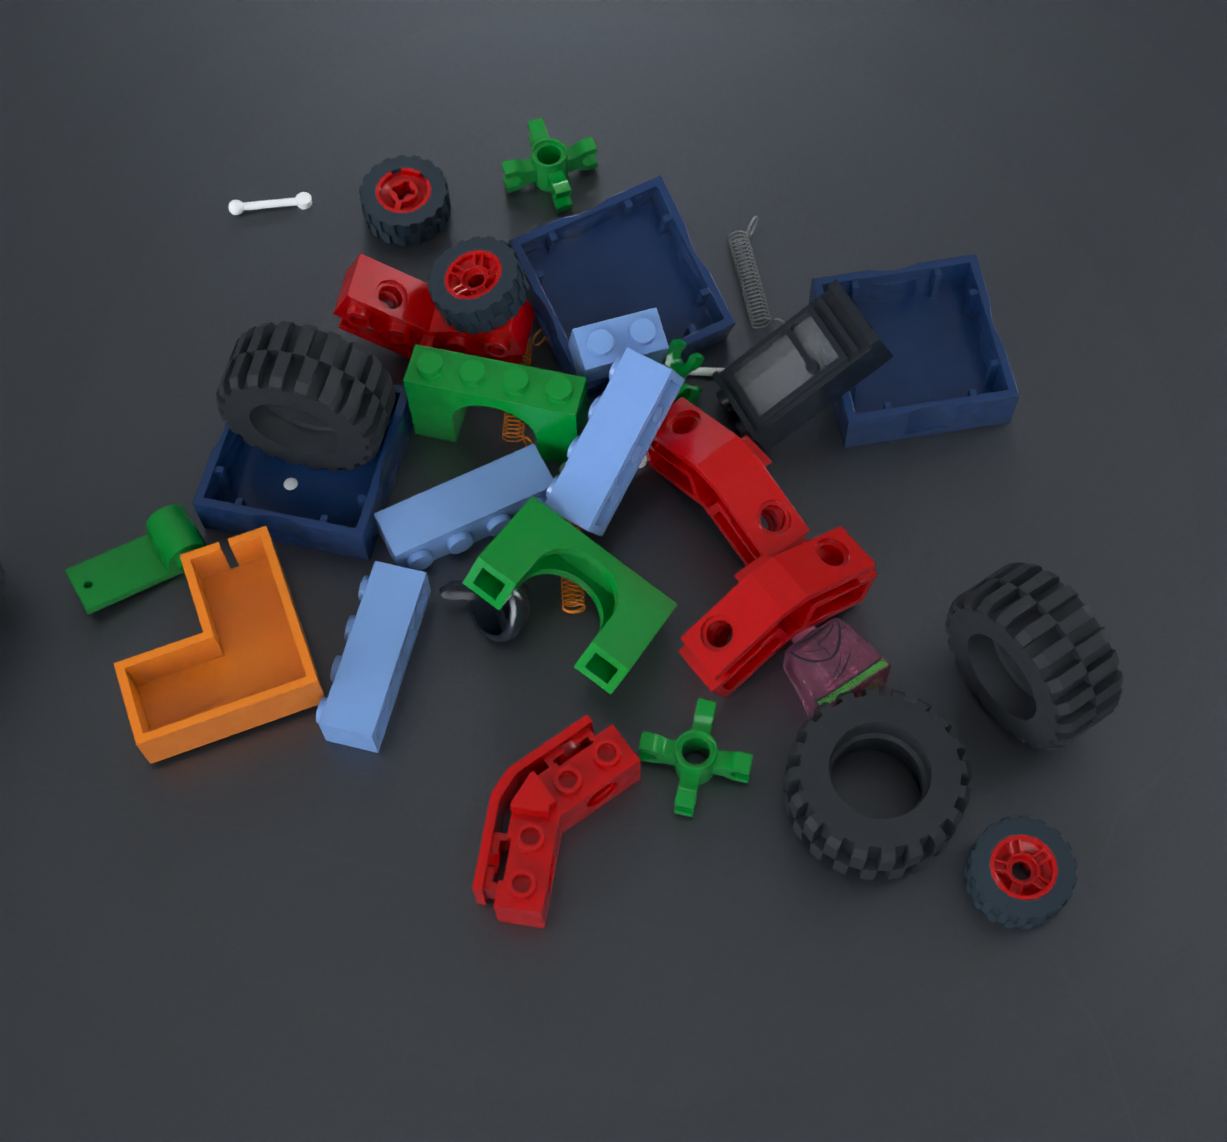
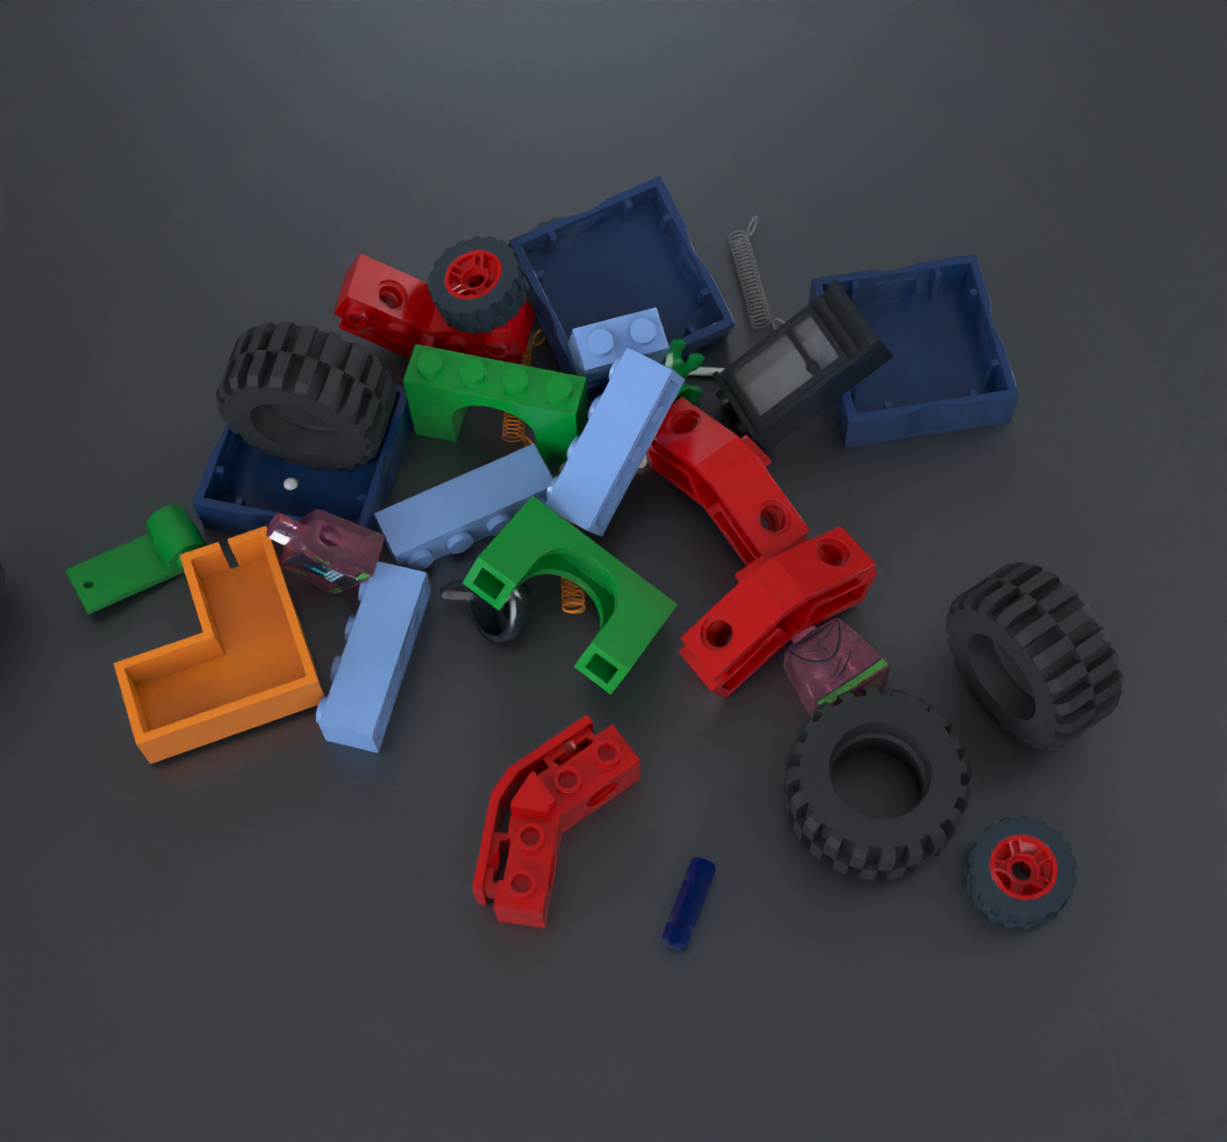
(302, 200): white hinge -> none
(326, 549): none -> clear pink torso
(423, 204): black wheel -> none
(549, 164): green pin -> none
(688, 903): none -> clear blue axle
(729, 764): green pin -> none

